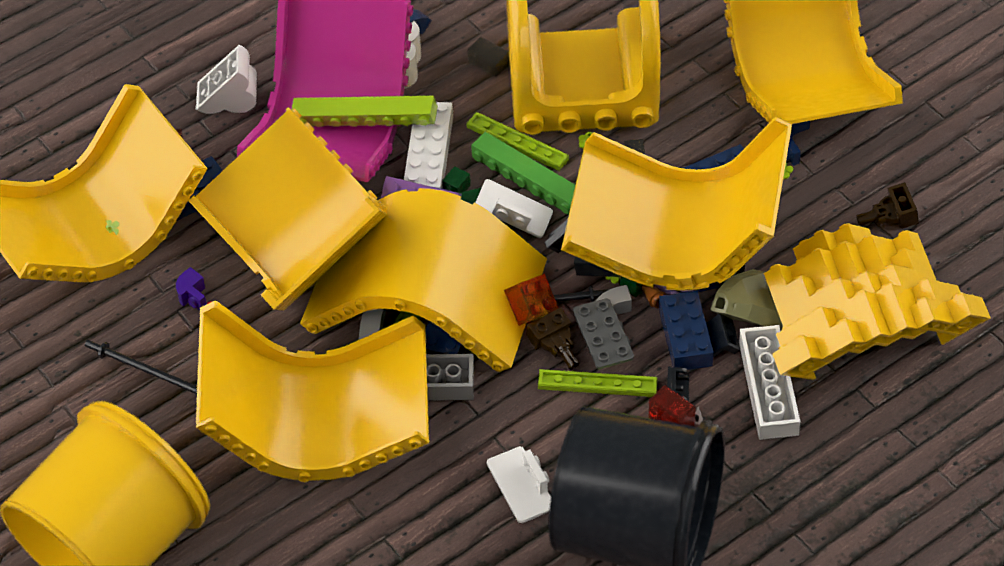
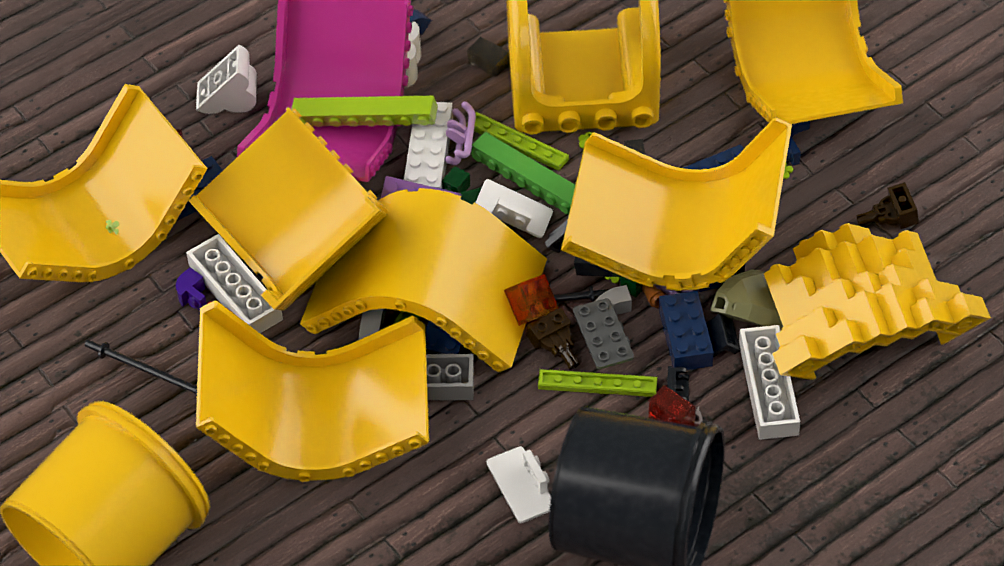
(233, 283): none -> white brick
(460, 133): none -> lavender piece

